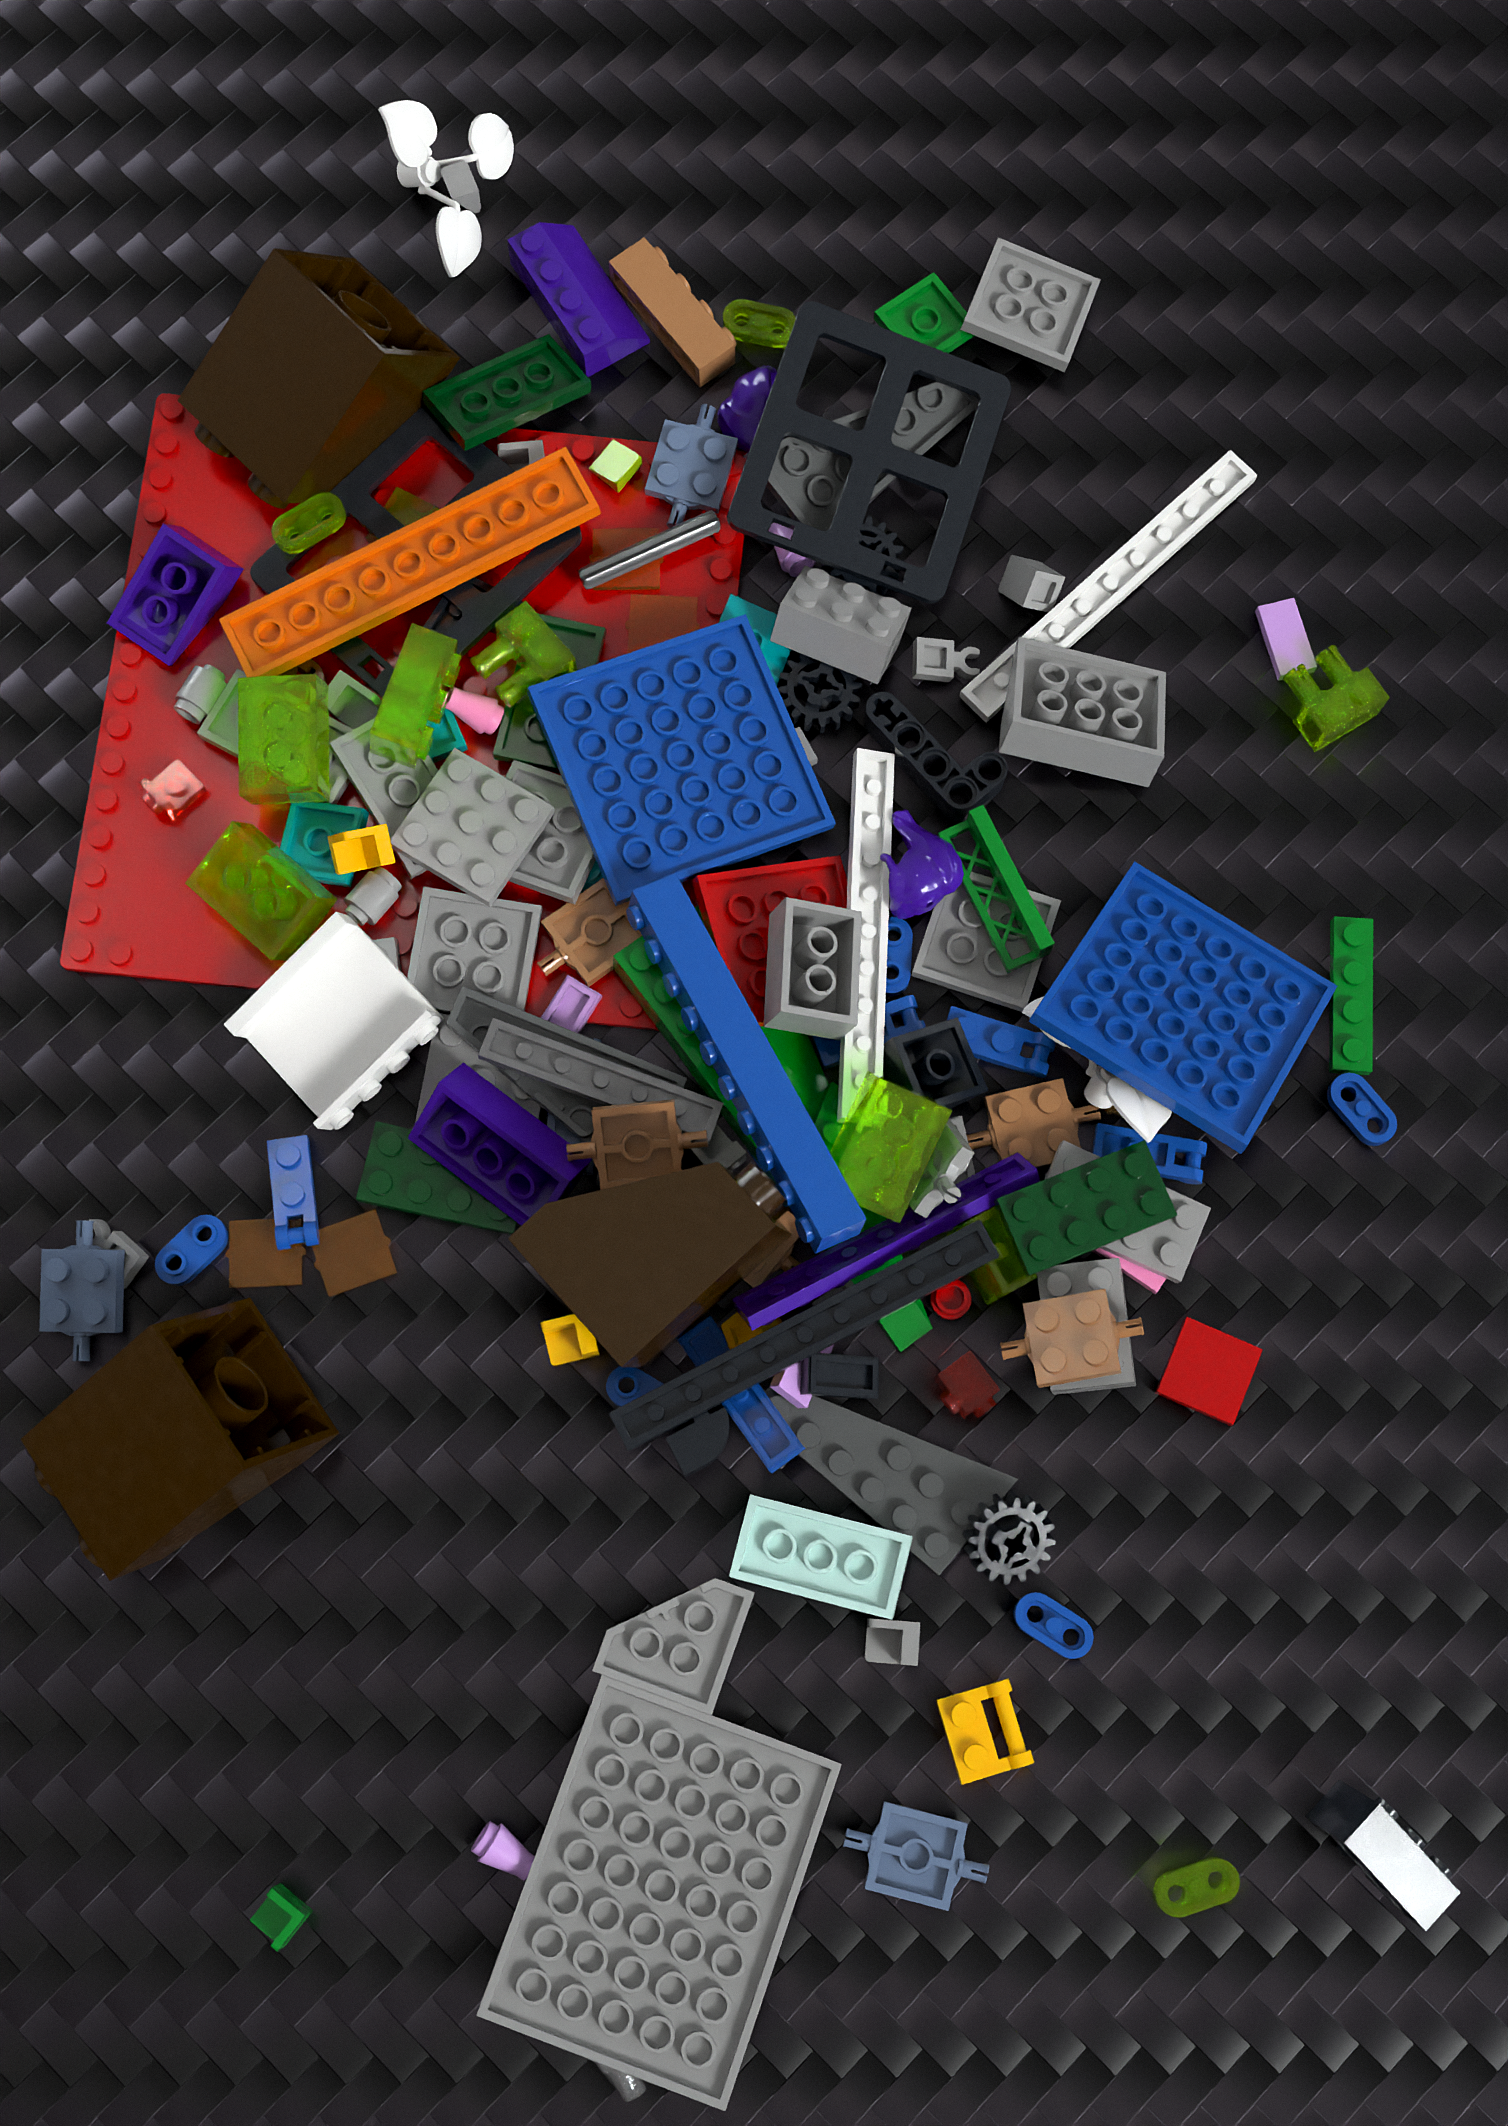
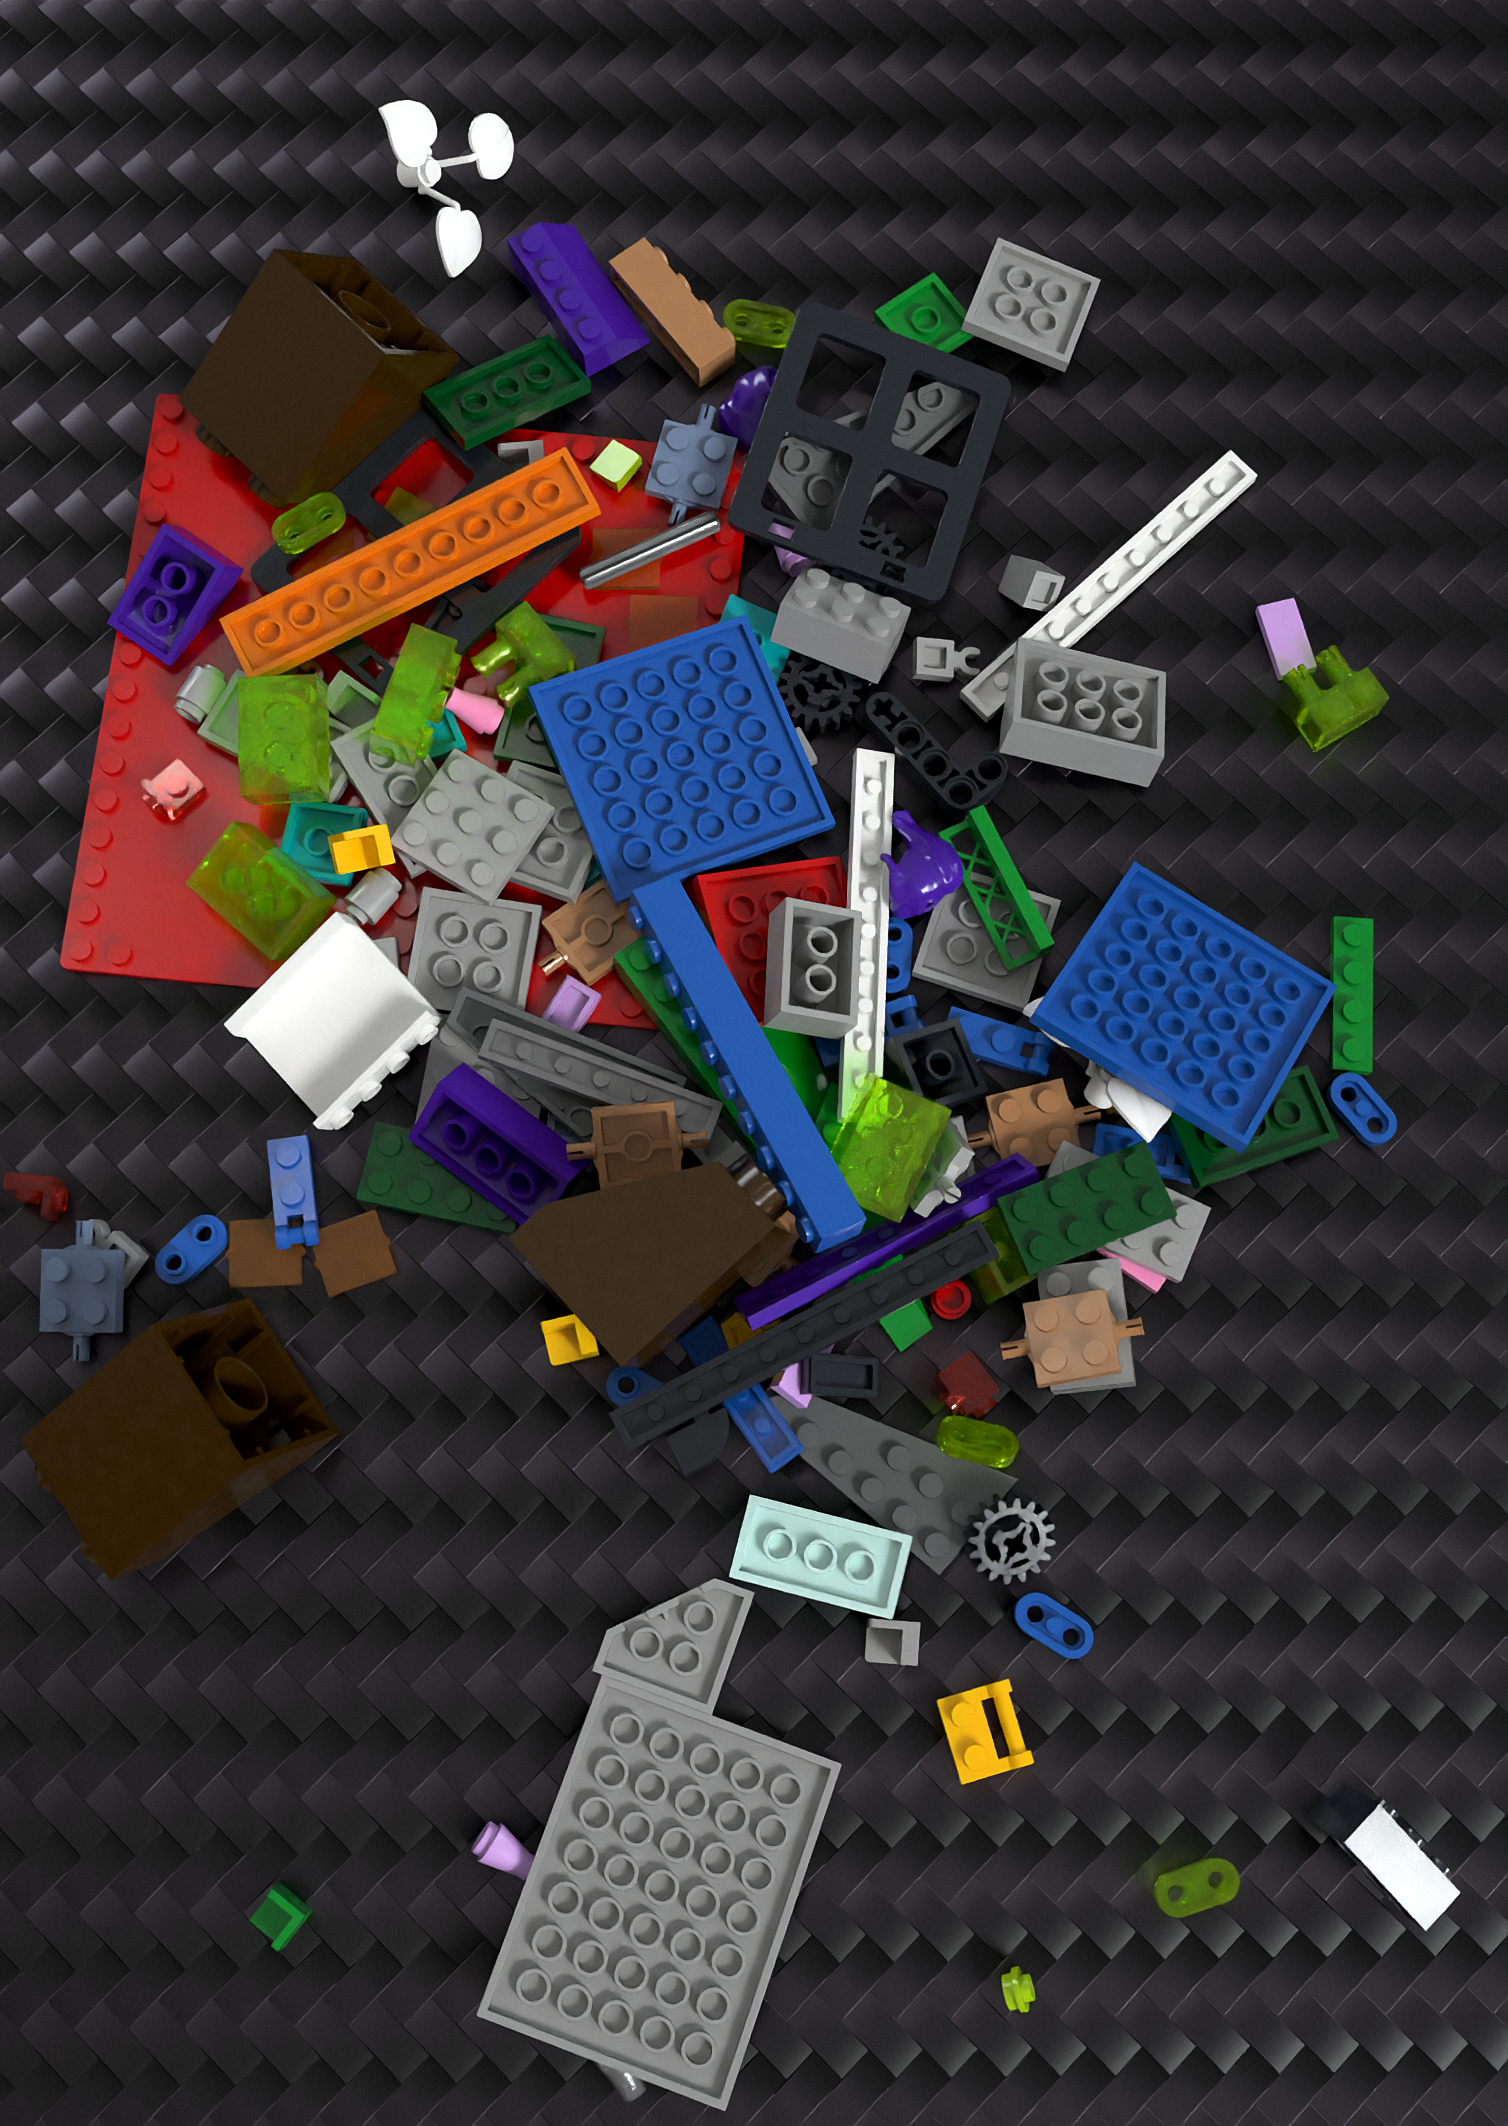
(31, 1188): none -> clear red bracket
(462, 185): light grey slope -> none
(916, 1855): sand blue plate -> none
(977, 1441): none -> clear neon green plate
(1018, 1989): none -> lime plate
(1208, 1371): red tile -> none
(1290, 1127): none -> dark green plate

